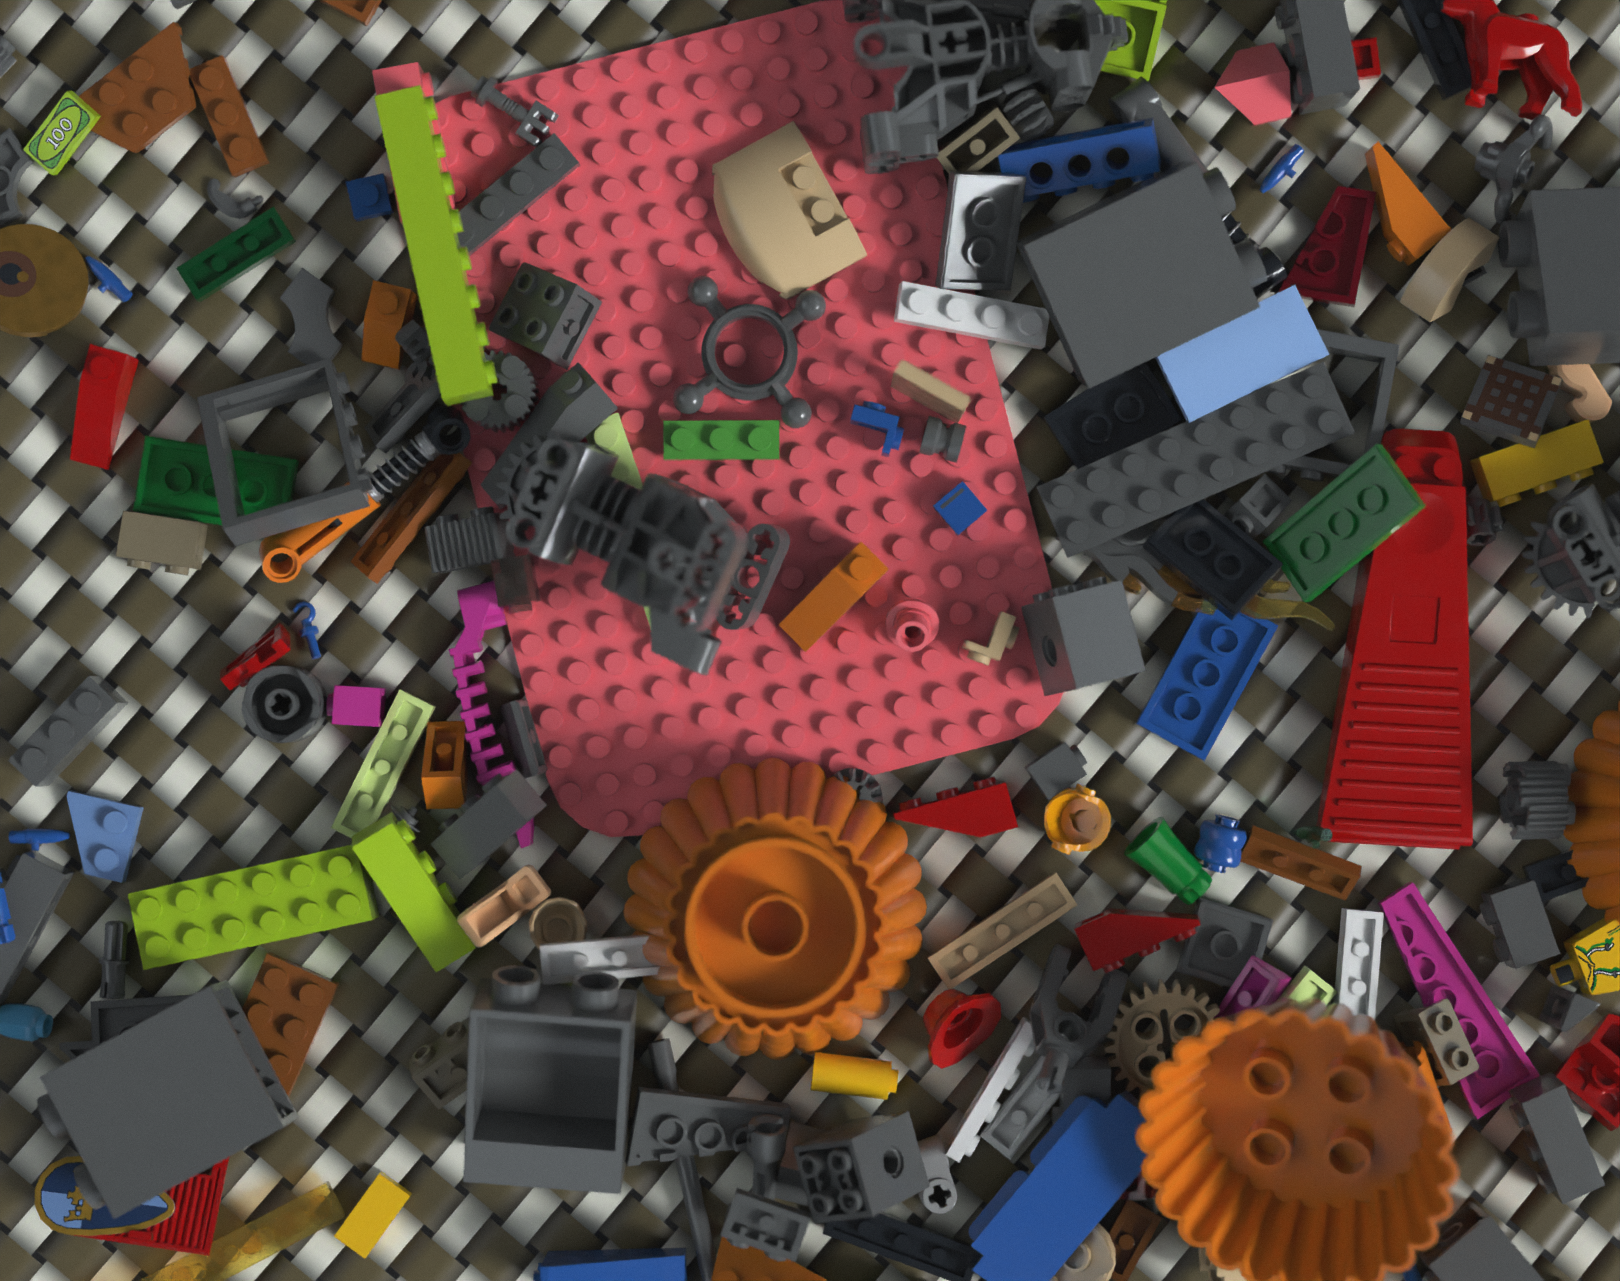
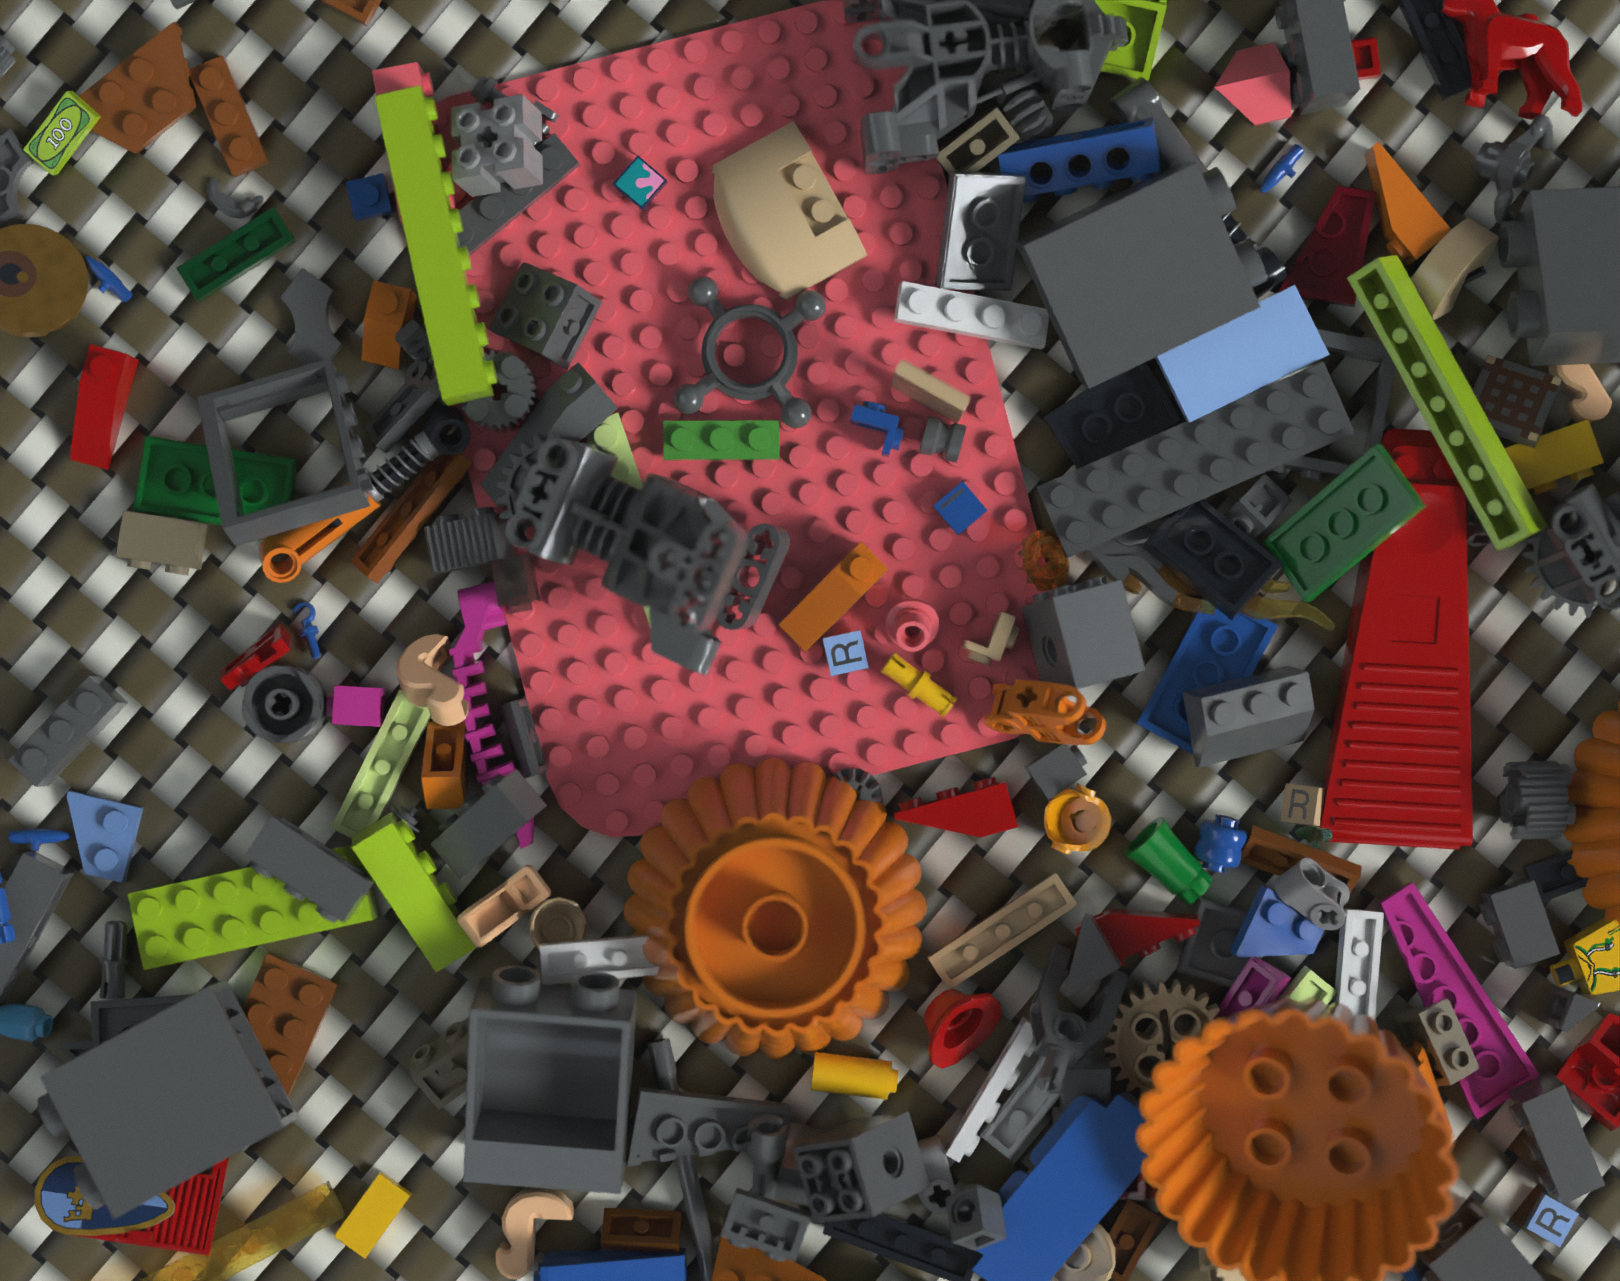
(309, 869): none -> dark grey brick
(424, 683): none -> light nougat animal
(497, 145): none -> light grey brick
(519, 1227): none -> light nougat animal
(640, 183): none -> tile
(641, 1230): none -> reddish brown plate
(845, 653): none -> light blue tile
(918, 684): none -> yellow pin
(976, 1217): none -> dark grey brick
(1043, 712): none -> orange piece
(1054, 572): none -> clear orange gear
(1092, 957): none -> dark grey slope
(1248, 714): none -> dark grey slope
(1275, 929): none -> blue wing
(1302, 805): none -> tan tile
(1311, 890): none -> light grey piece
(1447, 402): none -> lime brick
(1550, 1219): none -> light blue tile

